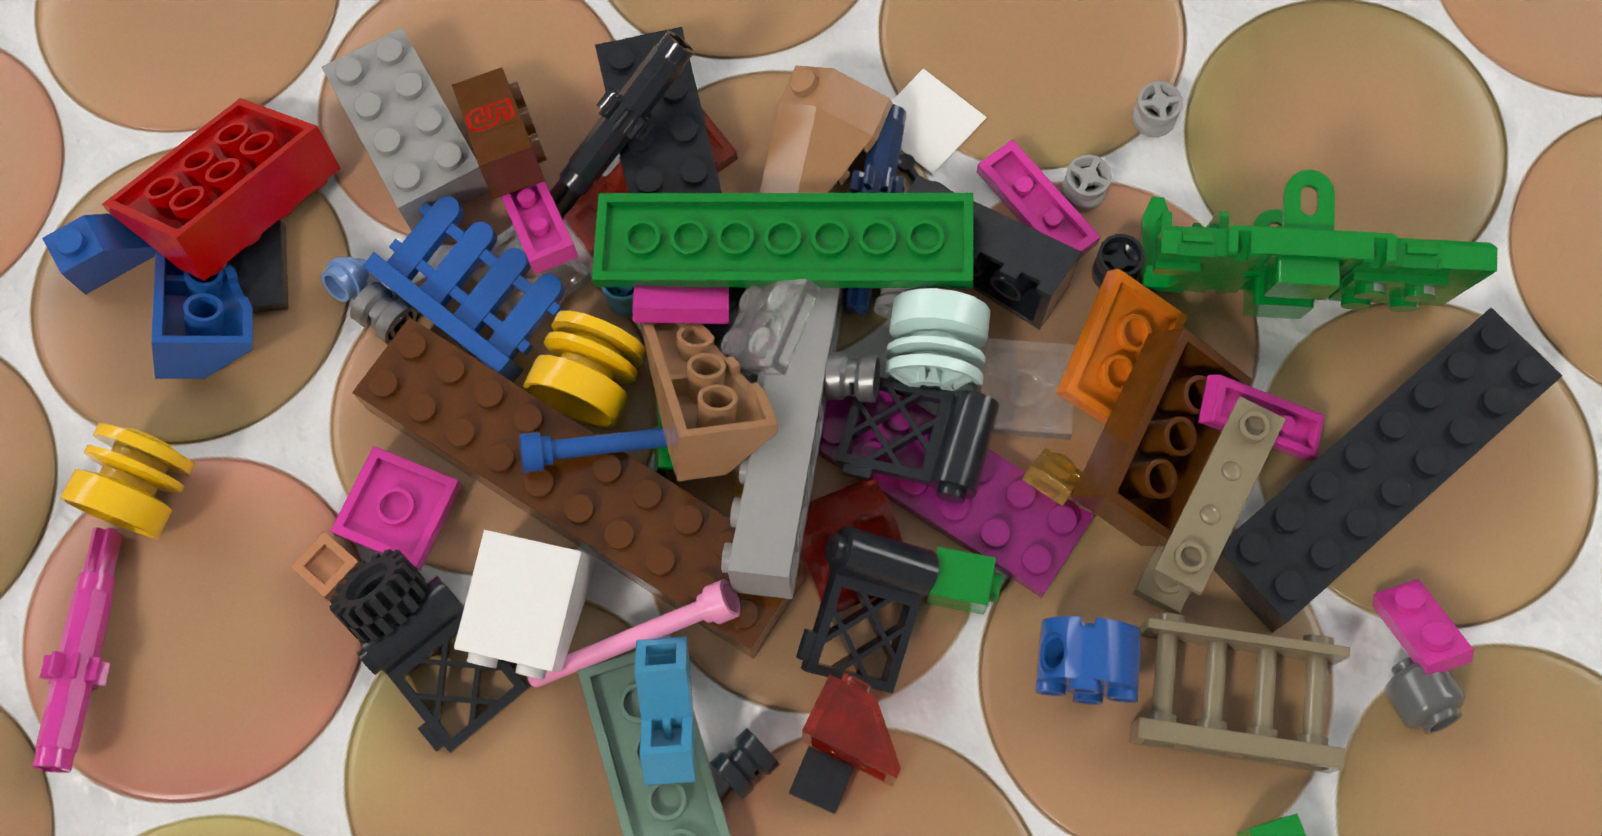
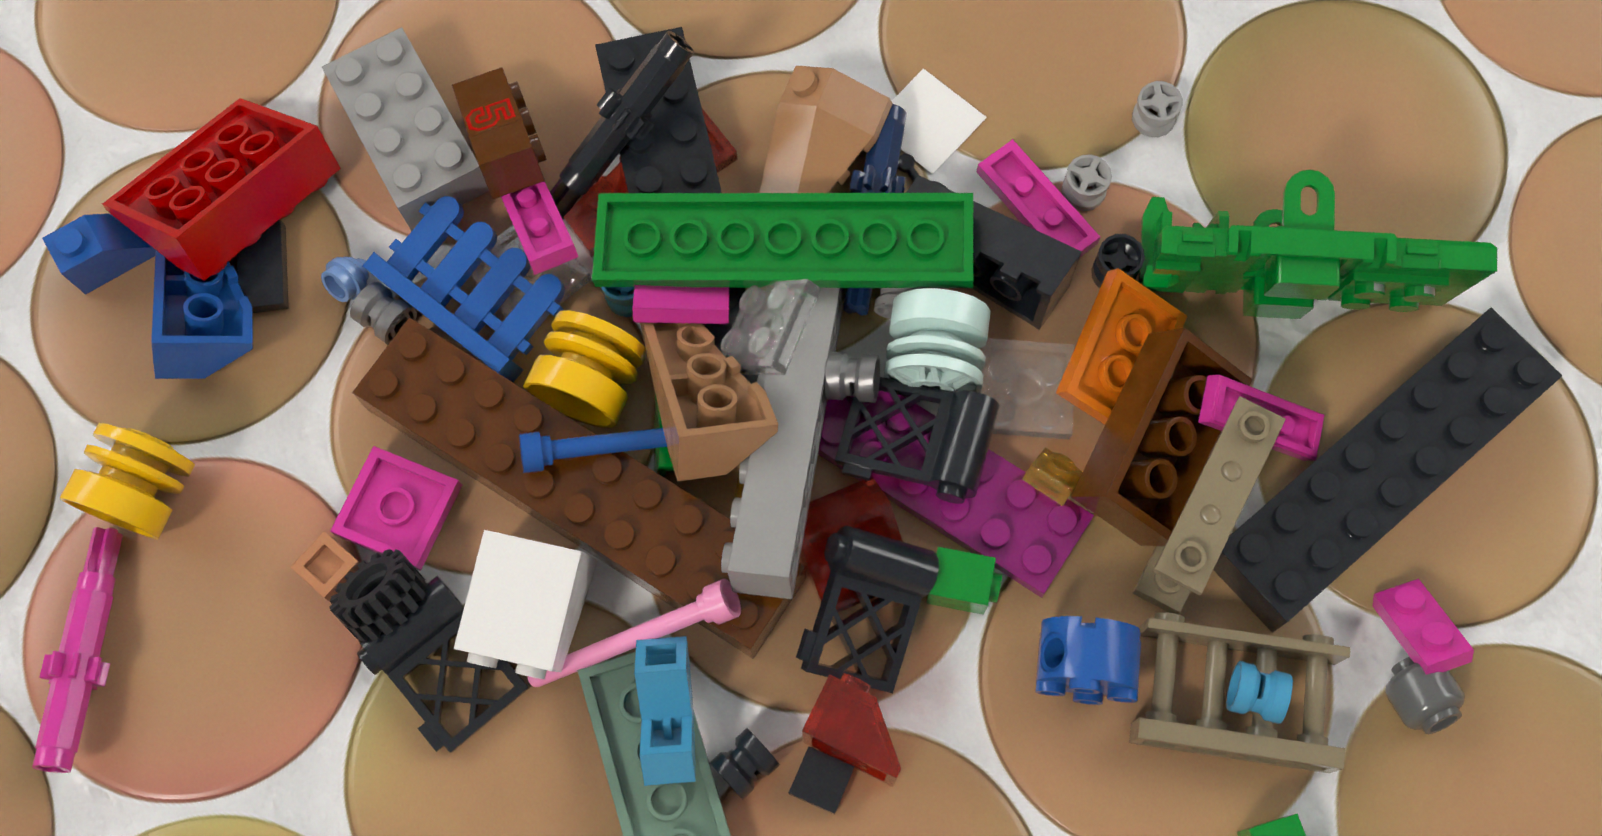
(1259, 692): none -> dark azure wheel

